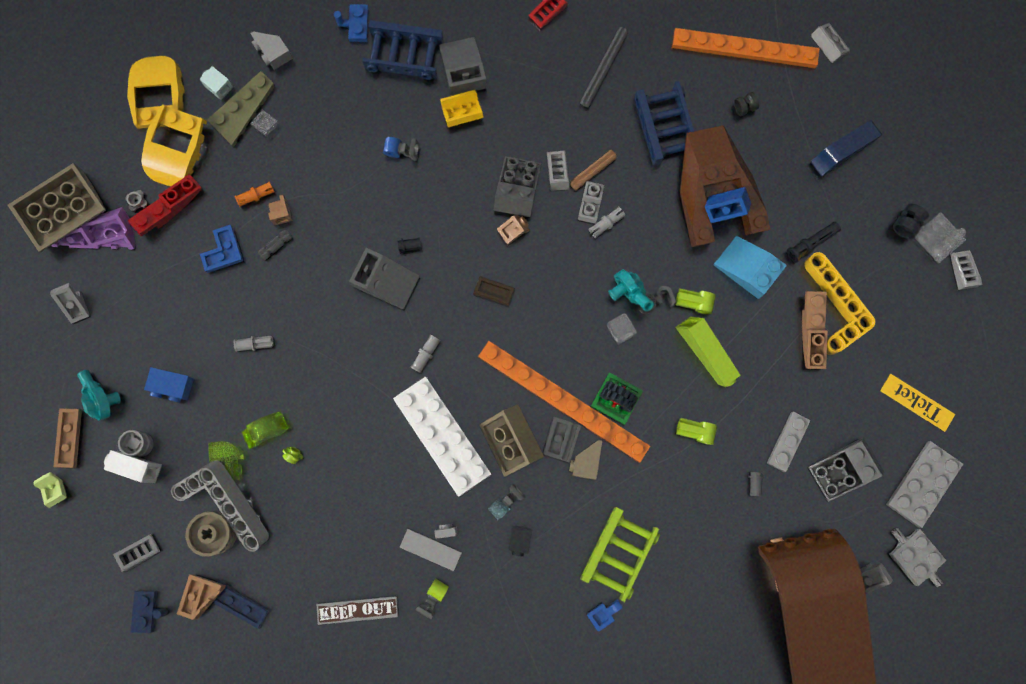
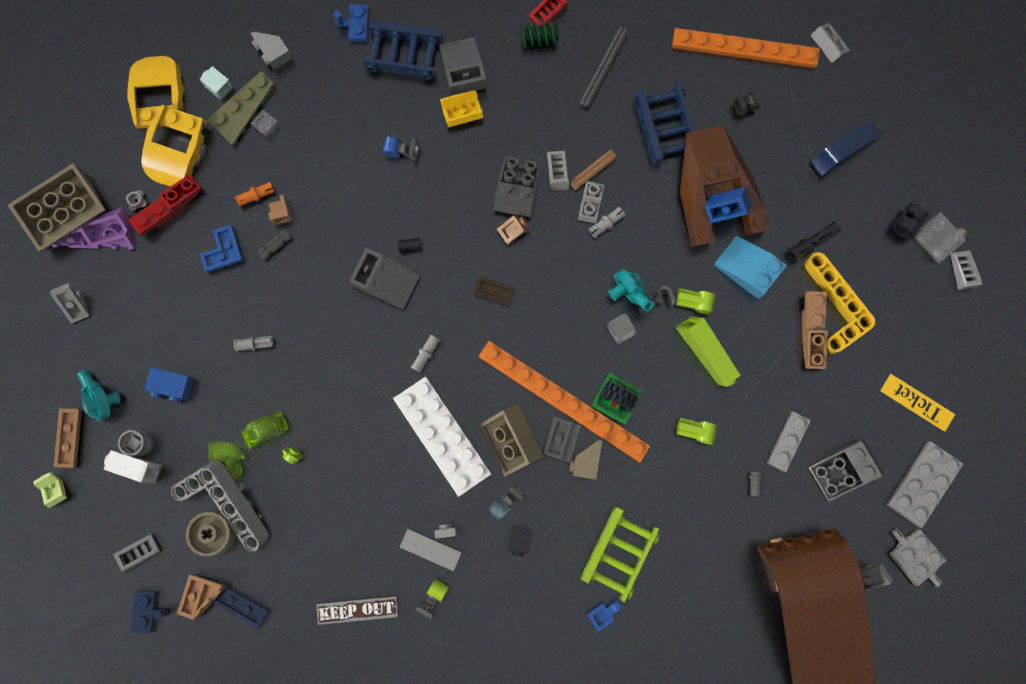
(540, 34): none -> dark green piece

